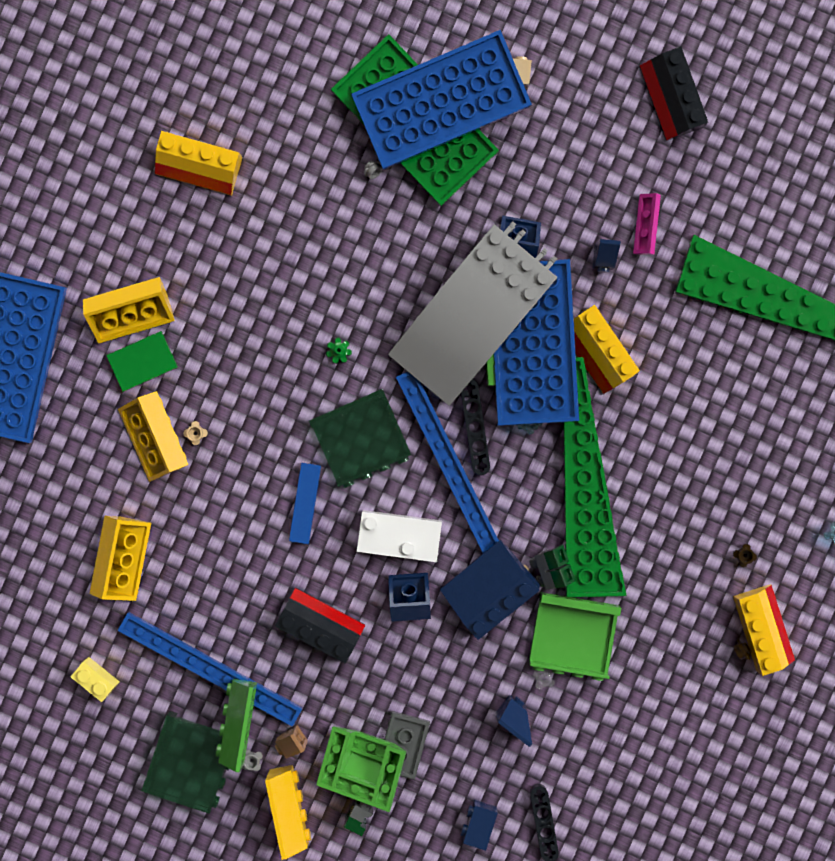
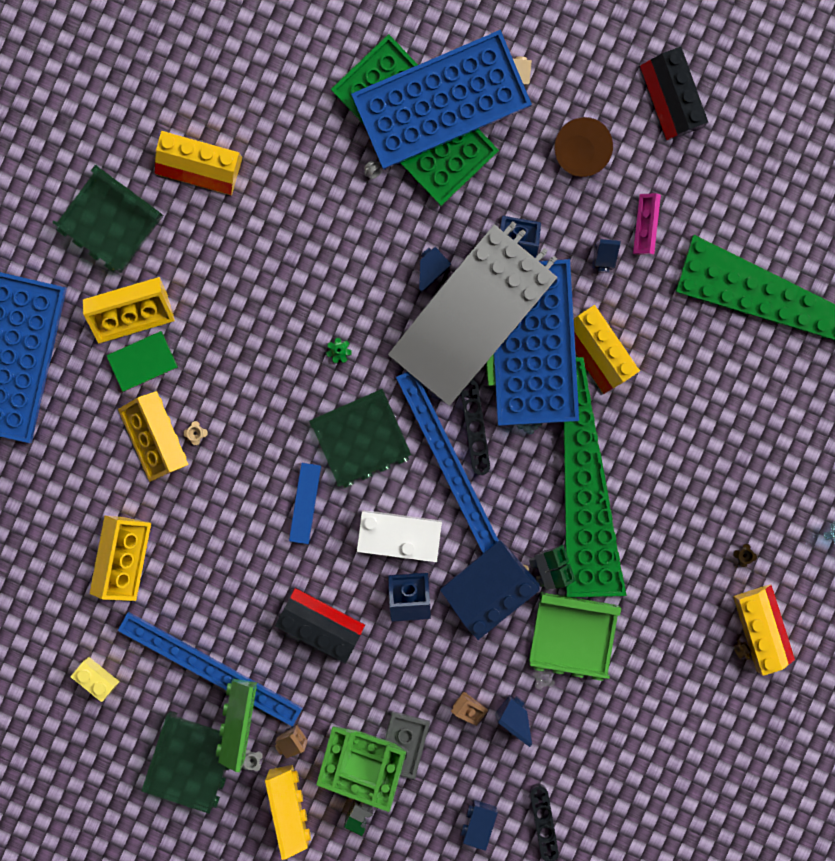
(108, 220): none -> clear green panel
(431, 267): none -> dark blue slope
(469, 709): none -> medium nougat slope
(583, 146): none -> reddish brown piece

